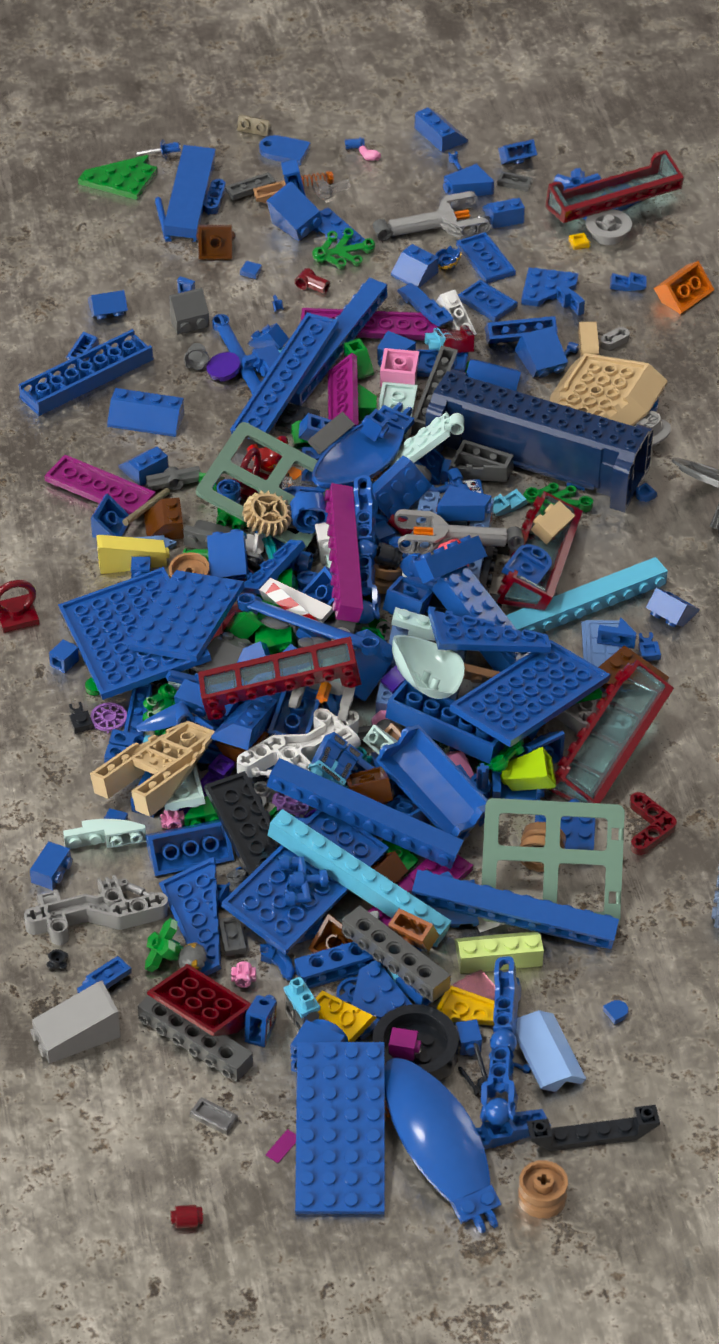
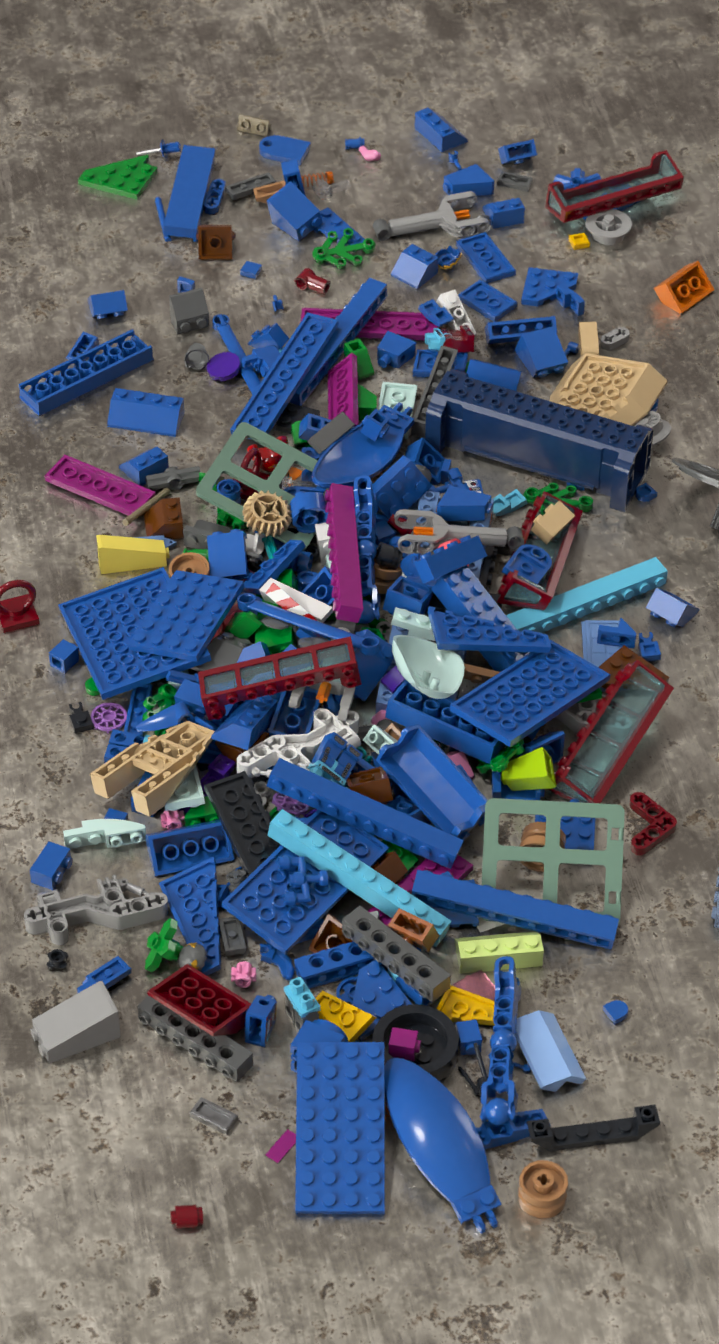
(108, 518): blue slope -> none
(140, 566): blue brick -> none
(399, 366): bright pink slope -> none
(413, 295): blue slope -> none
(430, 437): light aqua hinge -> none
(482, 462): dark grey wedge -> none
(482, 781): blue piece -> none
(632, 283): blue slope -> none

